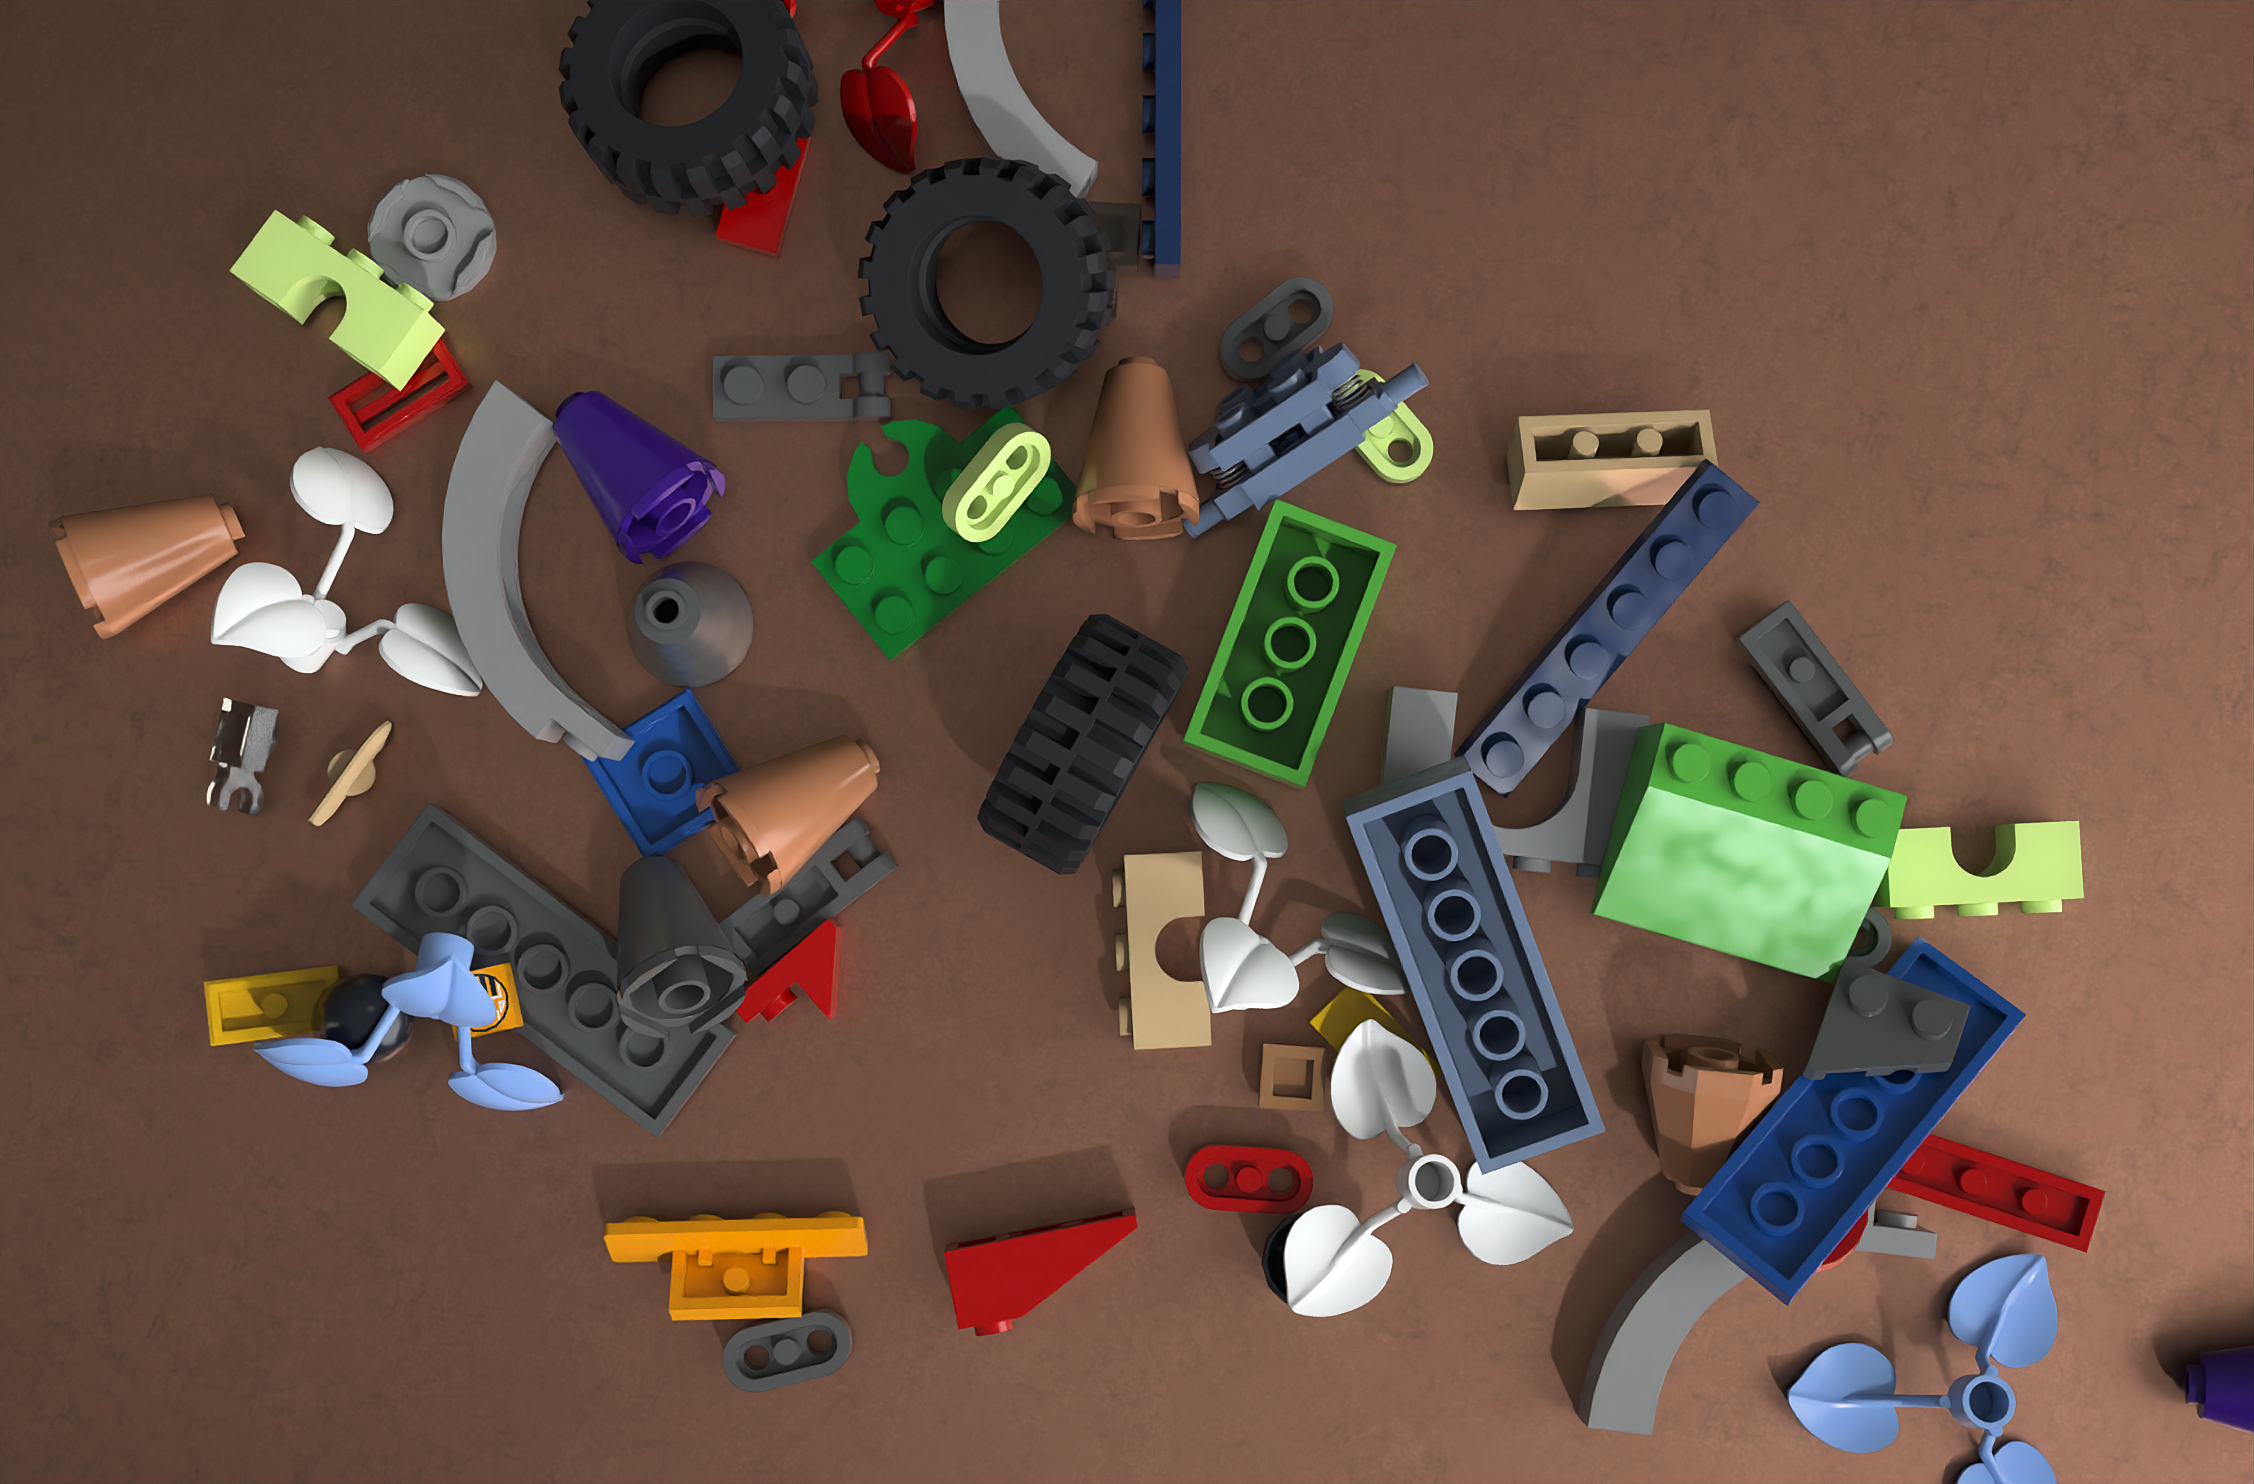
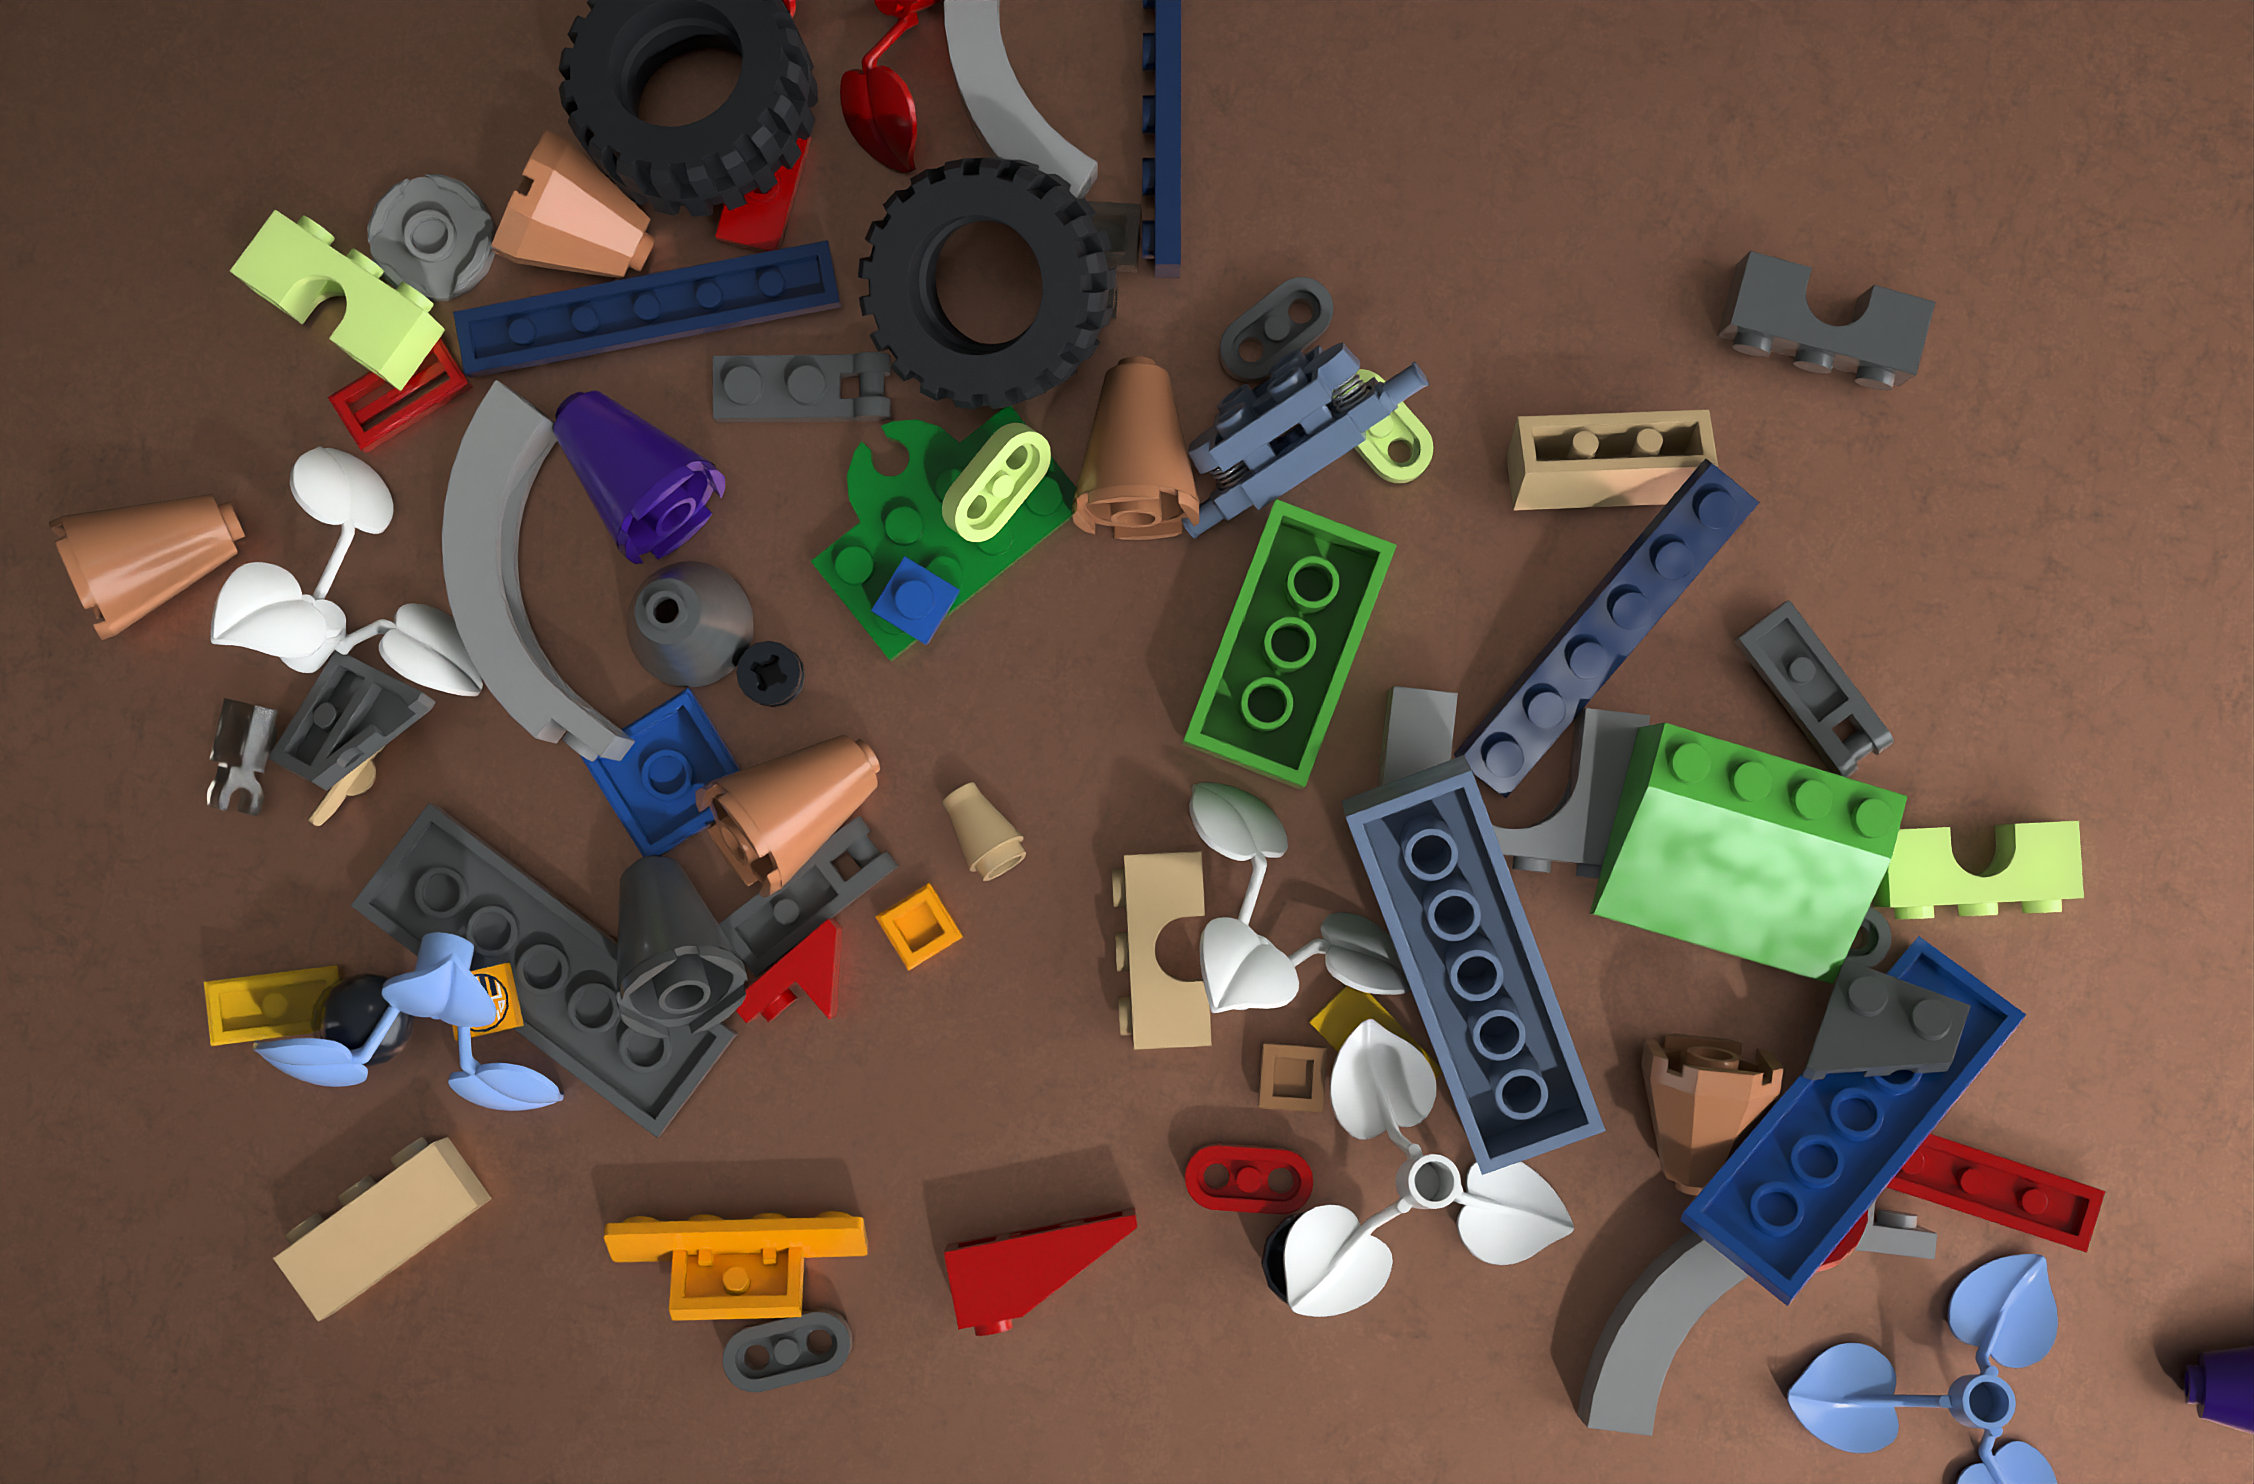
(346, 720): none -> dark grey wing
(380, 1225): none -> tan brick
(571, 217): none -> nougat cone
(647, 309): none -> dark blue plate
(781, 679): none -> black wheel
(915, 601): none -> blue plate
(919, 926): none -> light orange tile
(984, 834): none -> tan cone
(1081, 743): black tyre -> none
(1771, 313): none -> dark grey arch

